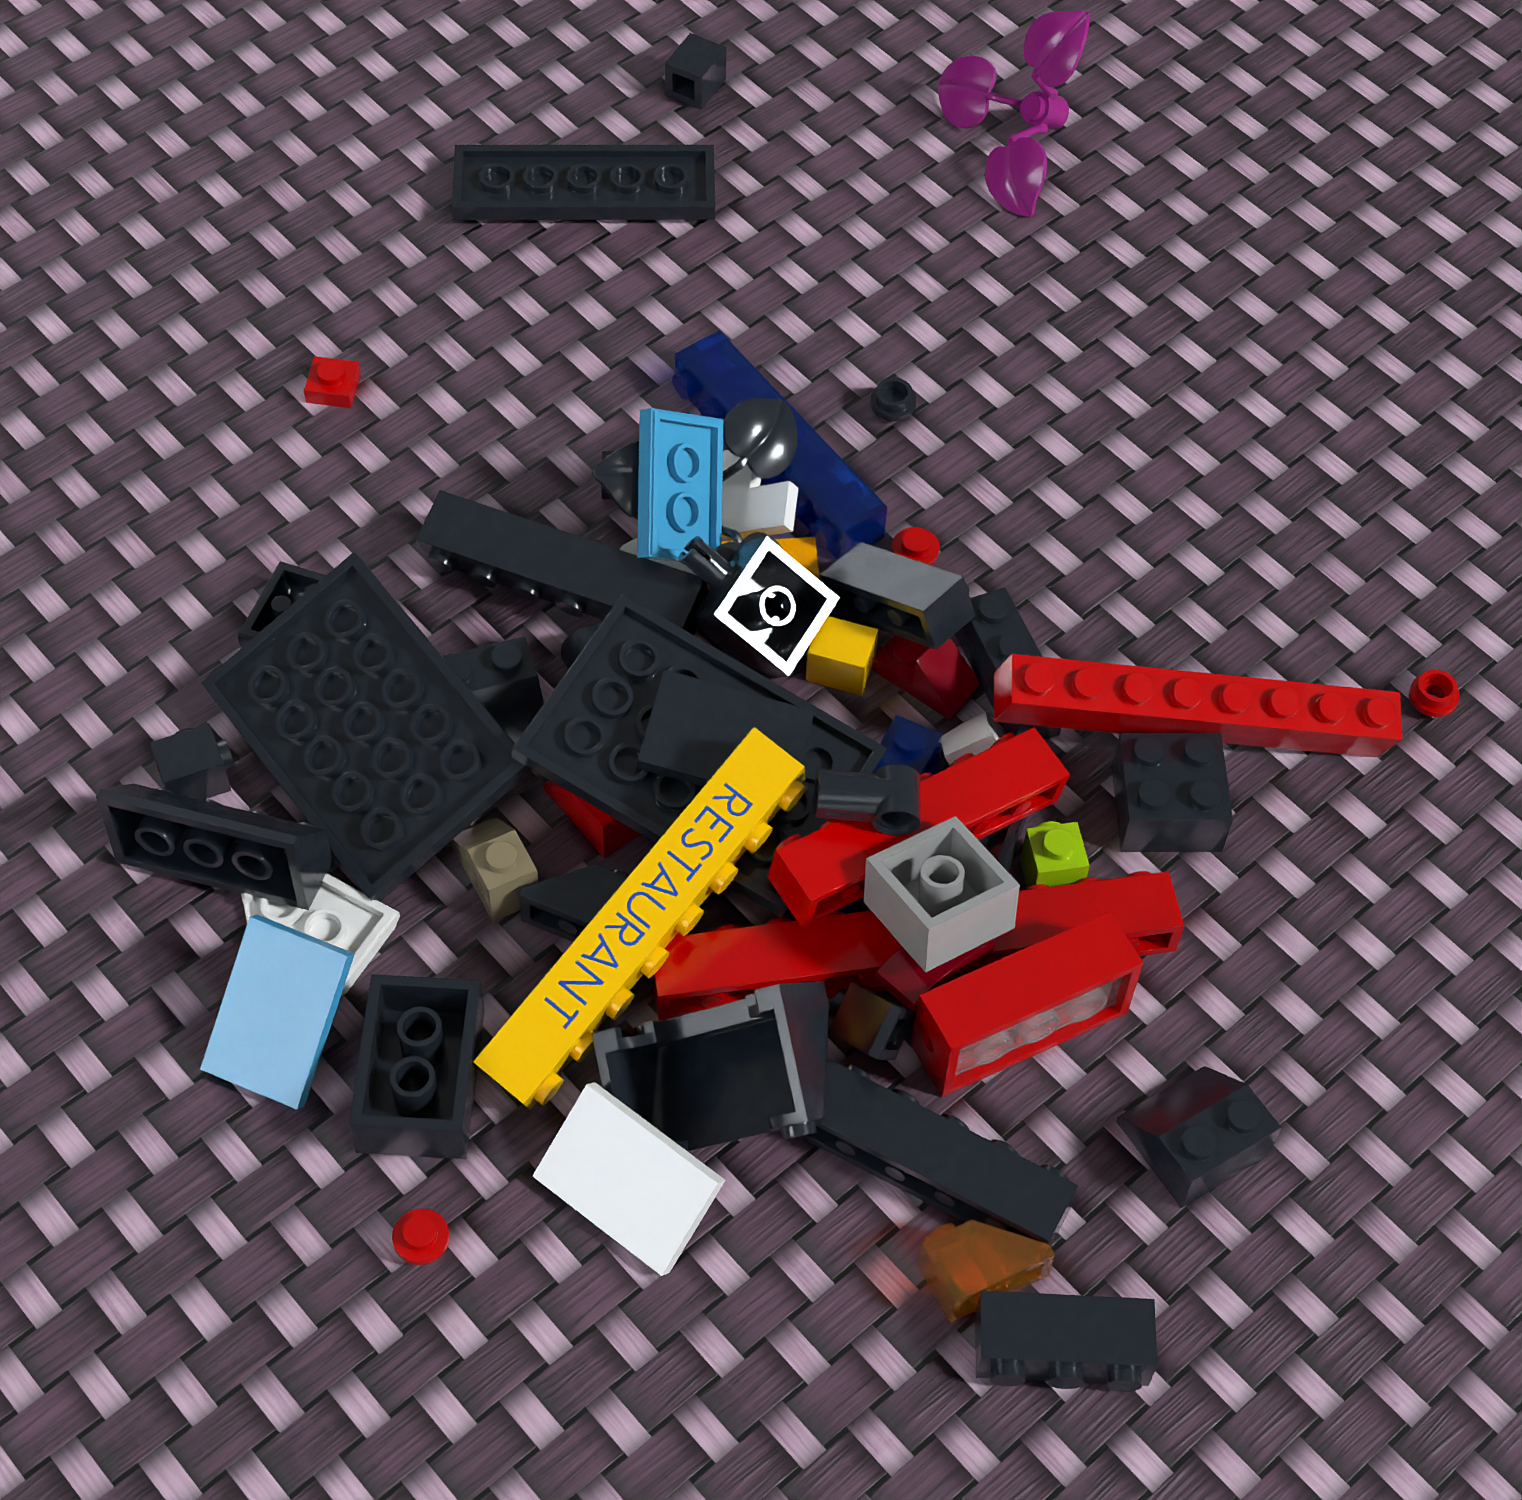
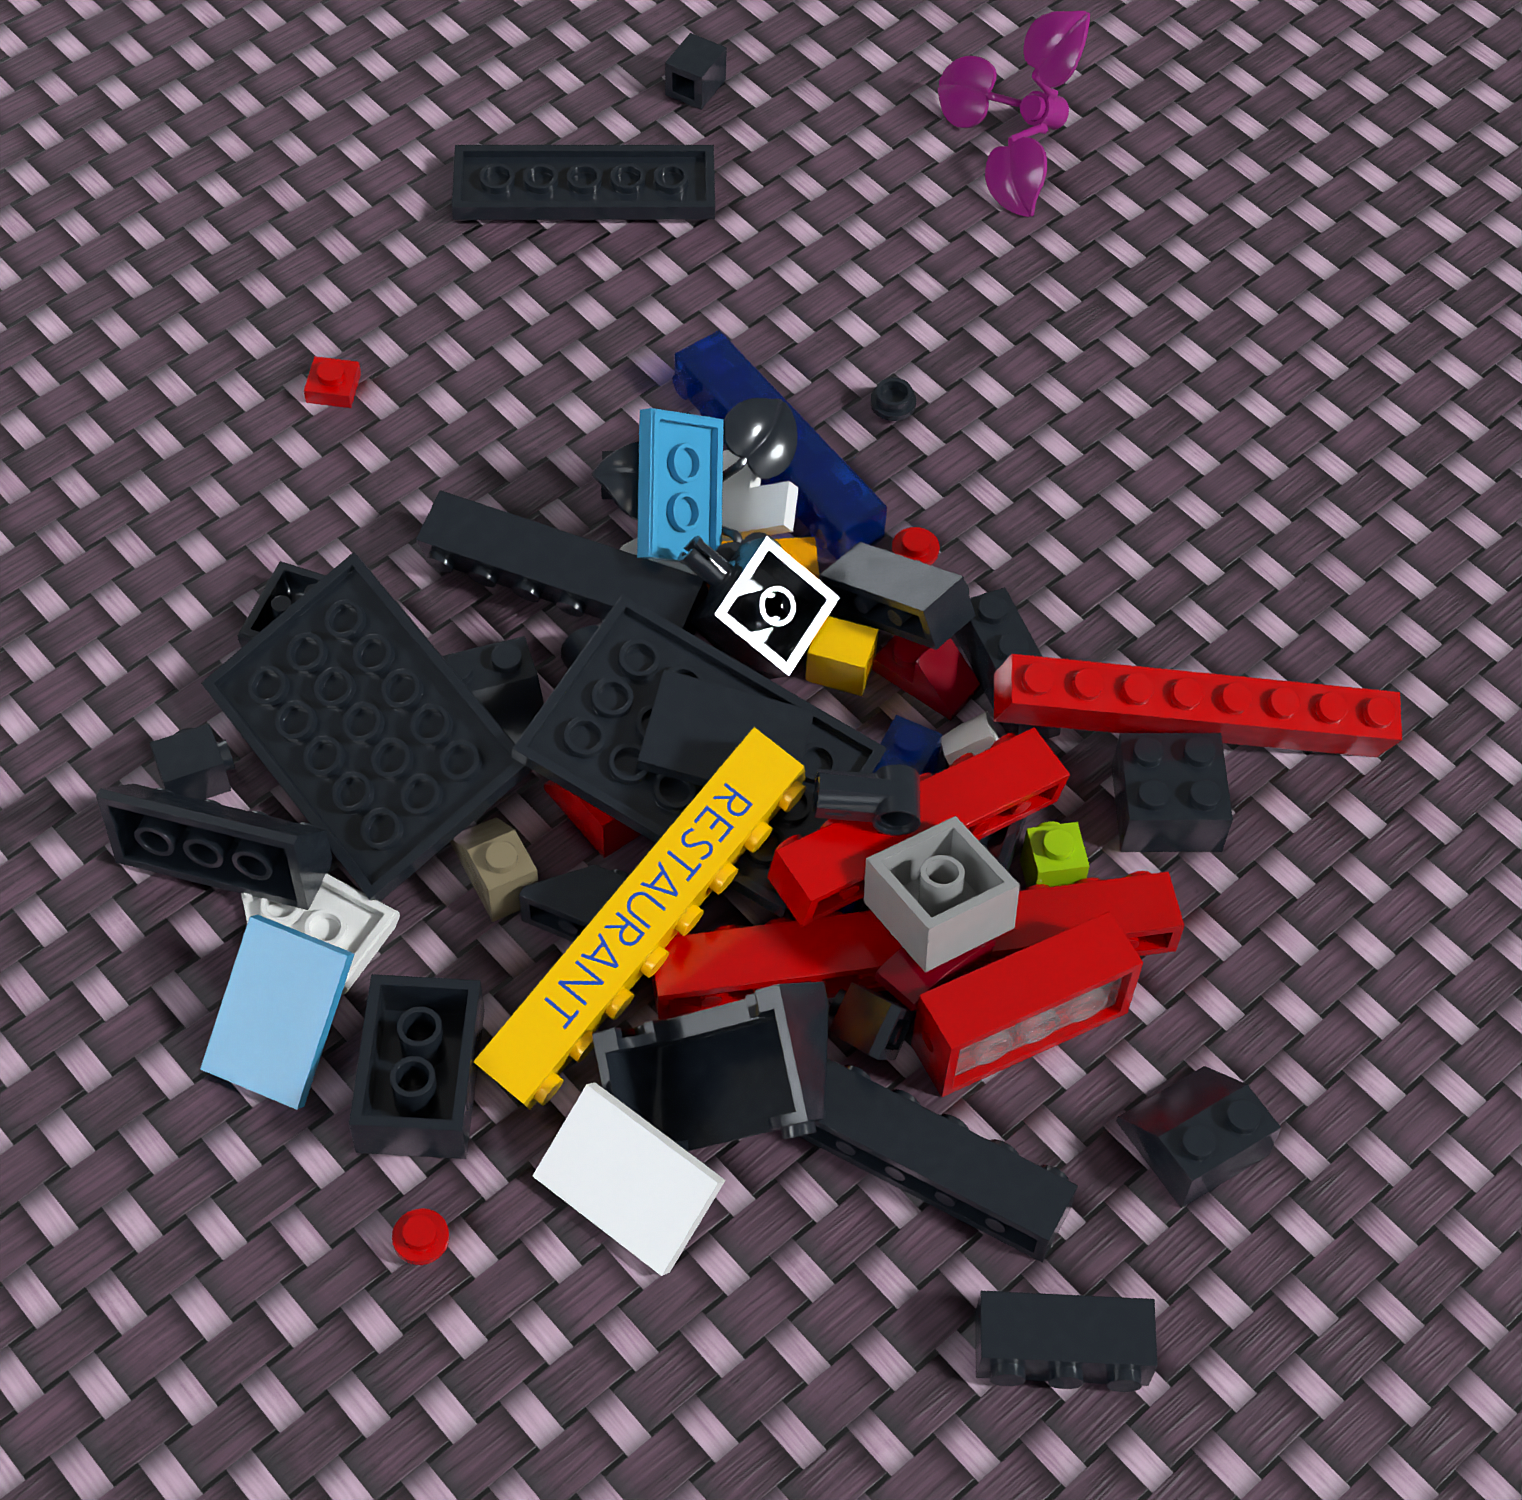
(978, 1258): clear orange slope -> none
(1438, 684): red plate -> none

